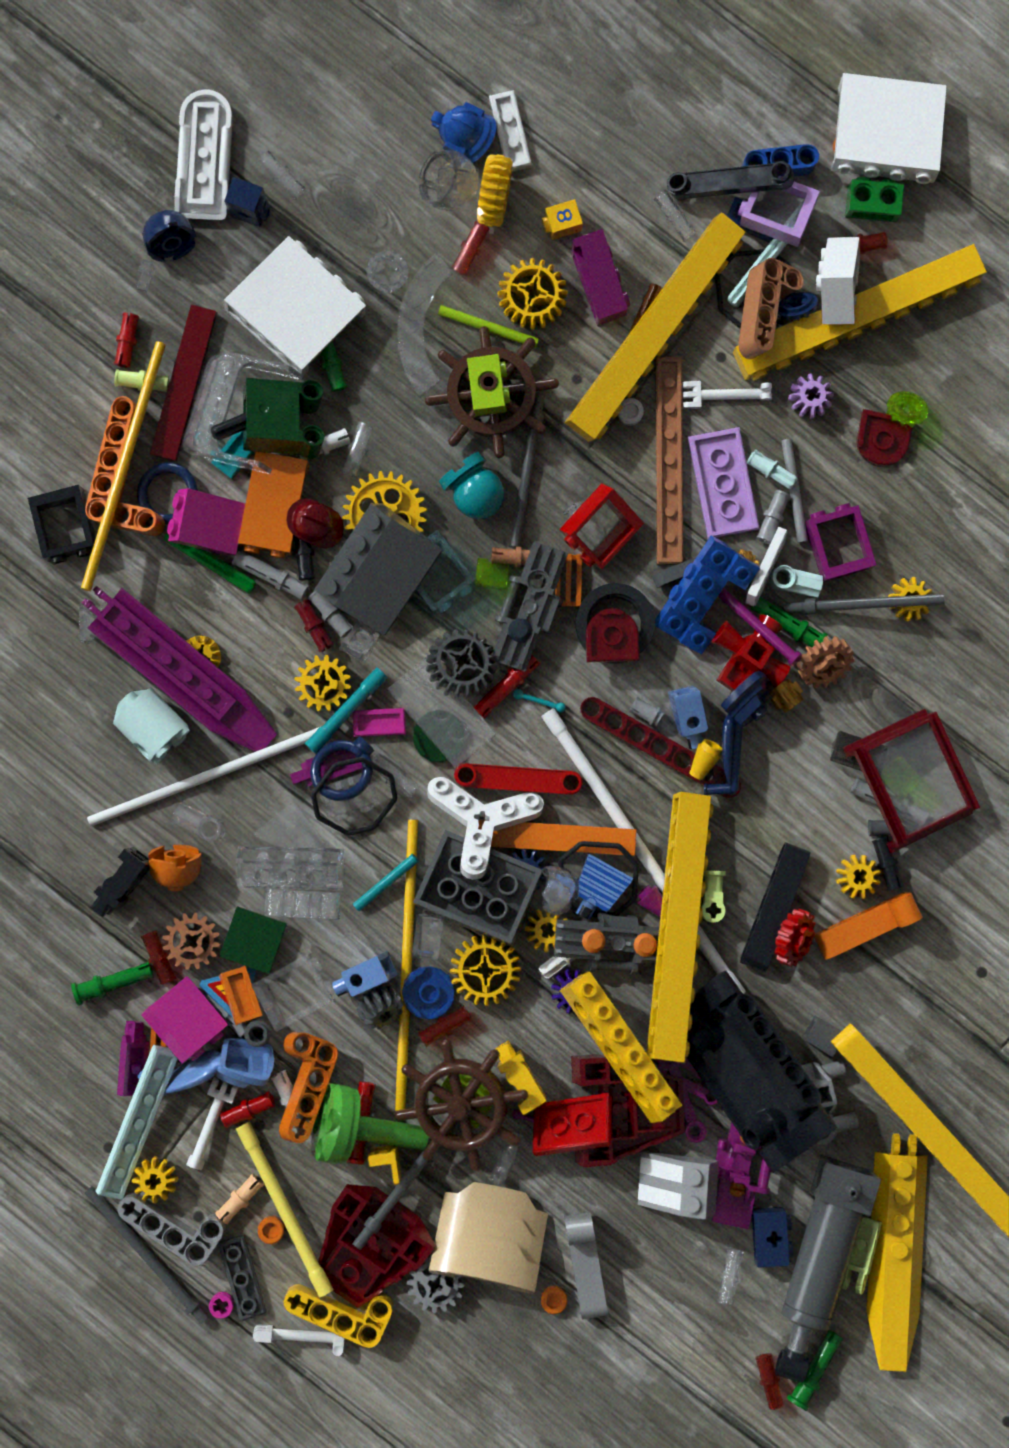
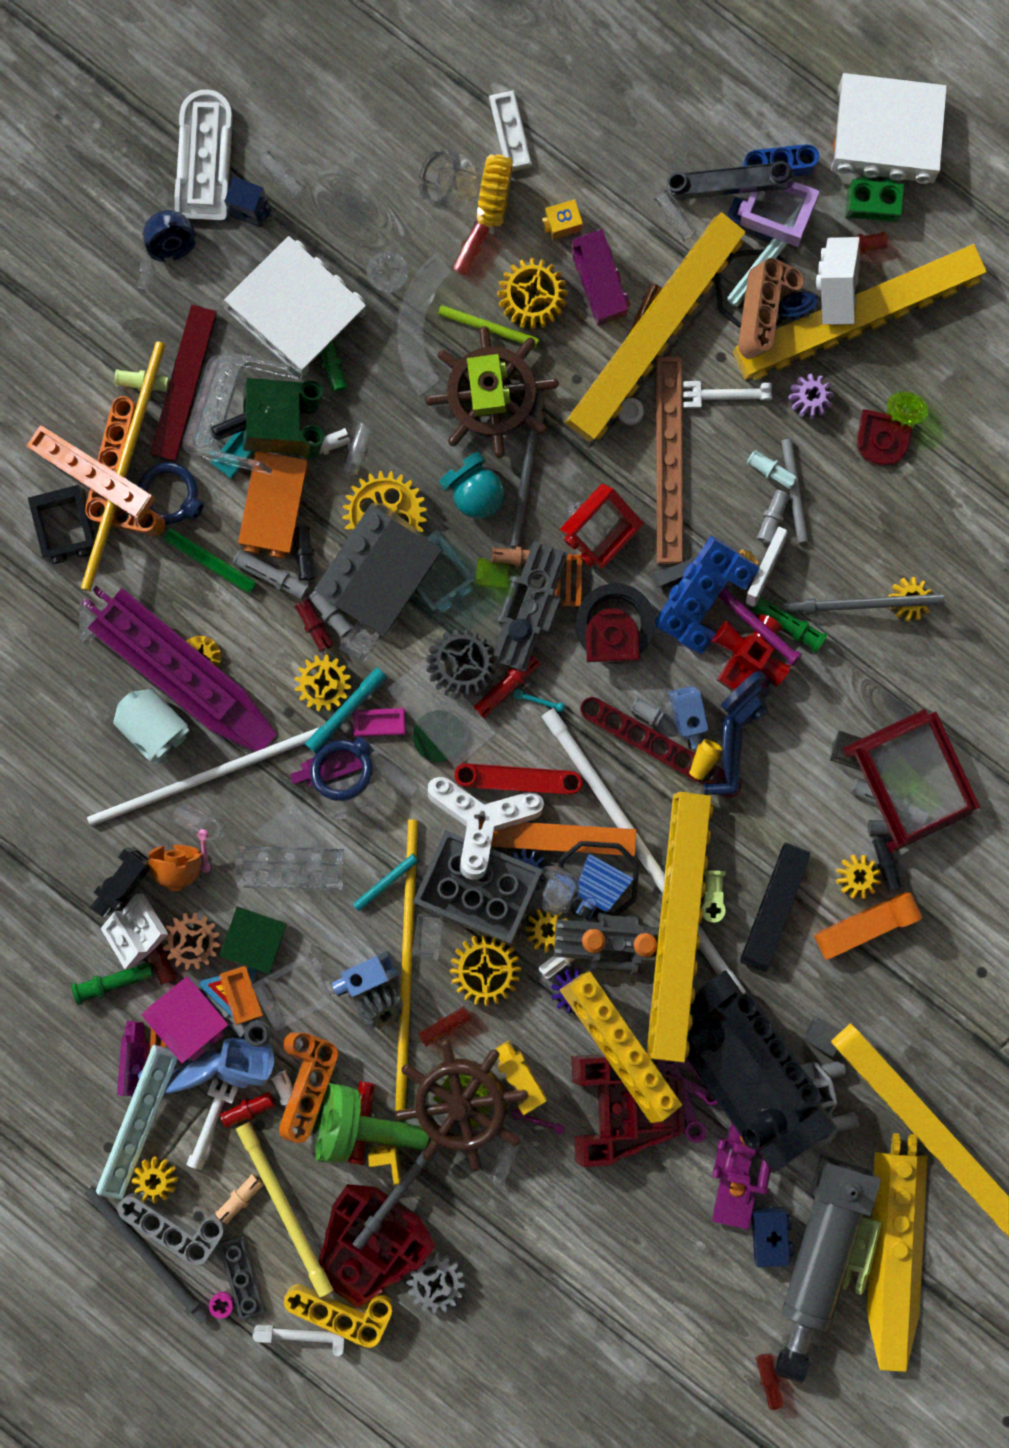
(91, 472): none -> tile
(126, 340): red pin -> none
(134, 931): none -> white slope
(203, 835): none -> bright pink hinge
(206, 521): dark pink brick -> none
(271, 1229): orange tile -> none
(302, 904): clear beam -> none
(315, 523): dark red piece -> none
(326, 777): black piece -> none
(428, 992): blue tile -> none
(466, 130): blue helmet -> none
(490, 1237): tan slope -> none
(554, 1299): orange tile -> none
(572, 1124): red tile -> none
(586, 1265): light grey beam -> none
(651, 899): magenta cone -> none
(678, 1184): light grey slope -> none
(723, 483): lavender tile -> none
(730, 1276): clear pin -> none
(786, 695): pearl gold gear -> none
(795, 937): red gear -> none
(797, 582): light aqua piece -> none
(804, 1391): green pin -> none
(825, 662): nougat gear -> none
(849, 568): magenta window -> none

